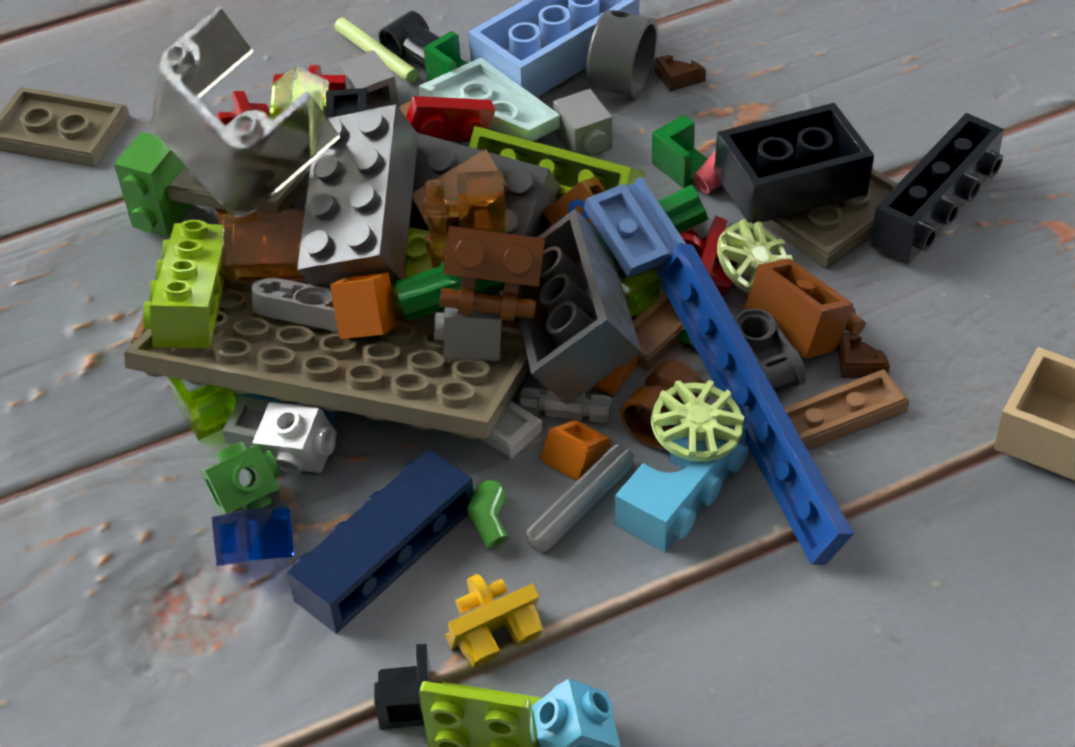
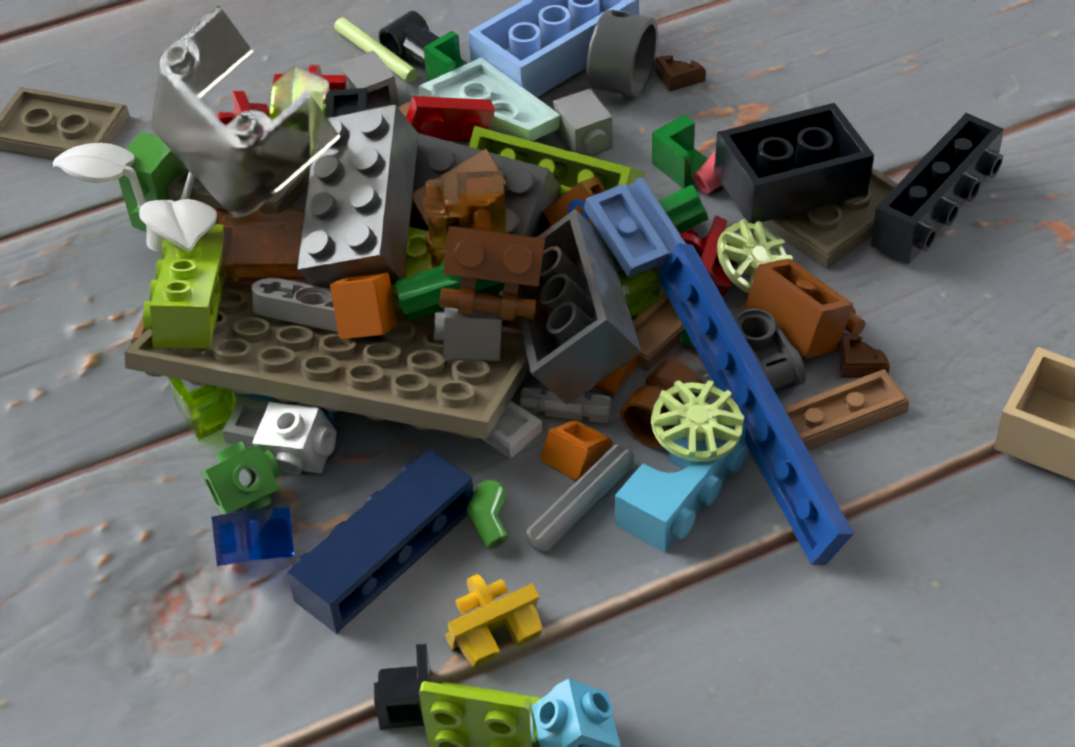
(177, 221): none -> white plant

